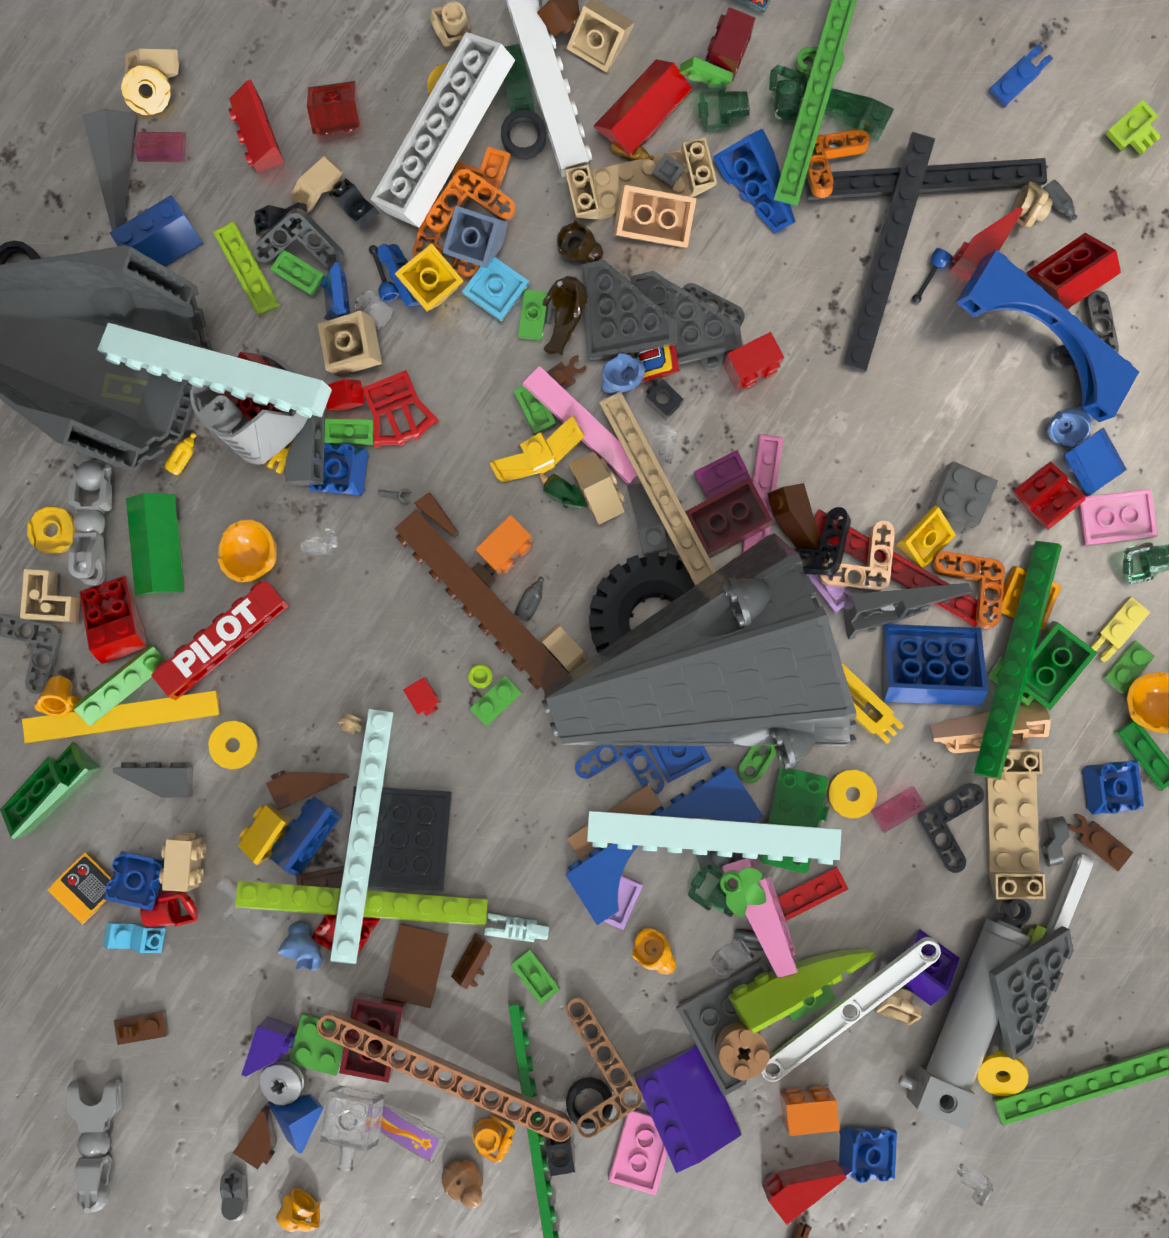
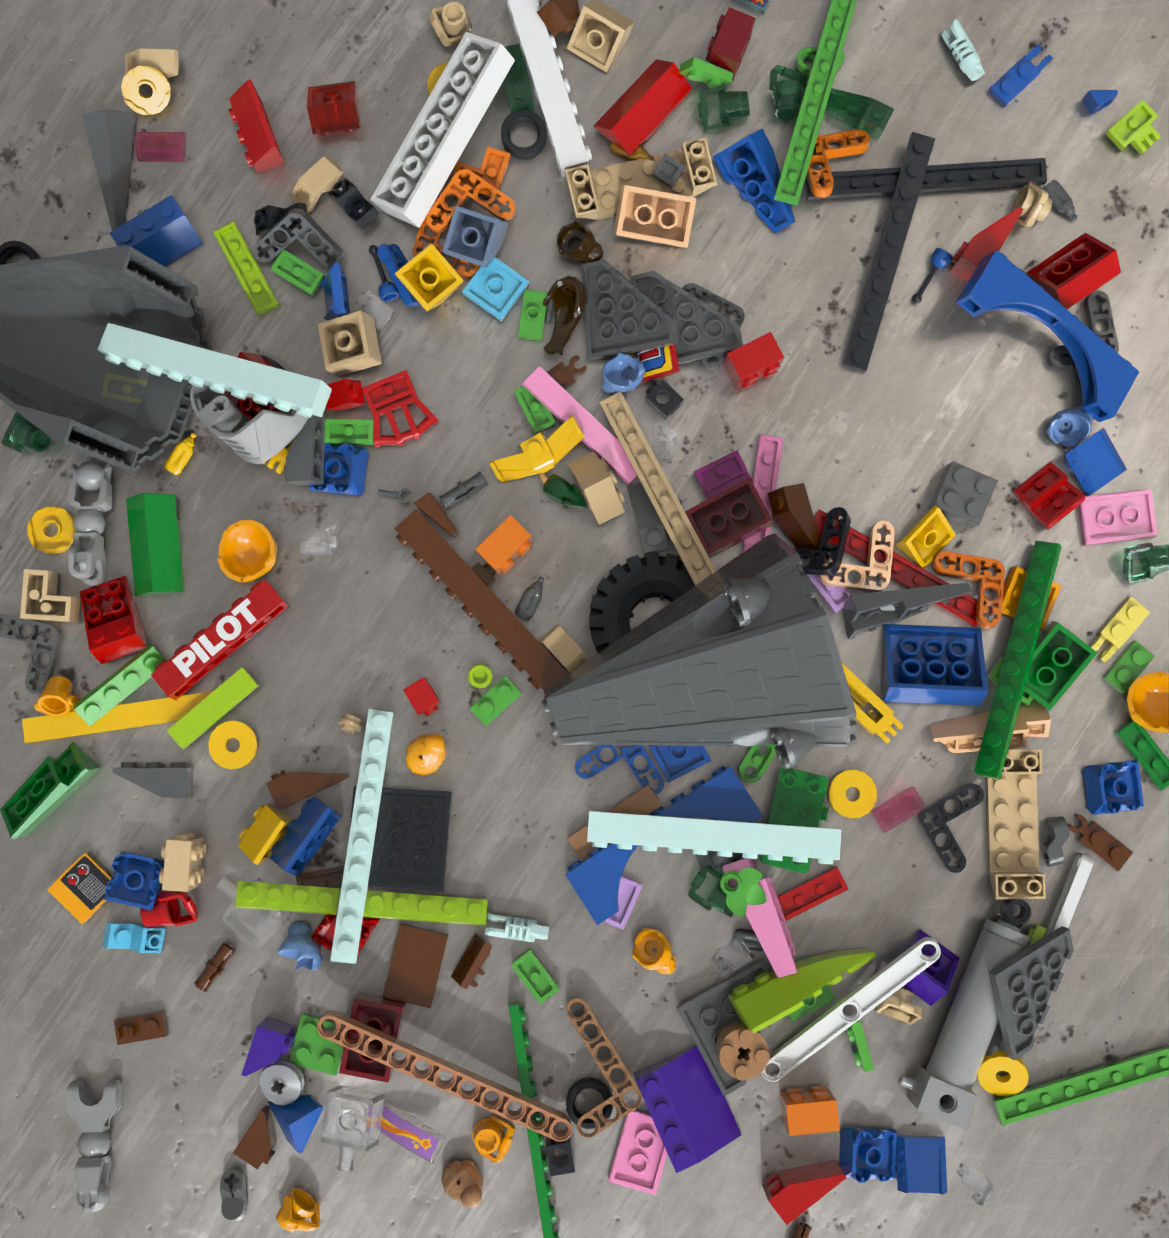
(25, 435): none -> clear green piece
(213, 708): none -> lime tile
(214, 967): none -> reddish brown pin
(433, 752): none -> light orange piece
(463, 490): none -> dark grey pin
(861, 1055): none -> bright green plate
(921, 1164): none -> blue slope
(963, 50): none -> light aqua hinge
(1098, 99): none -> blue slope

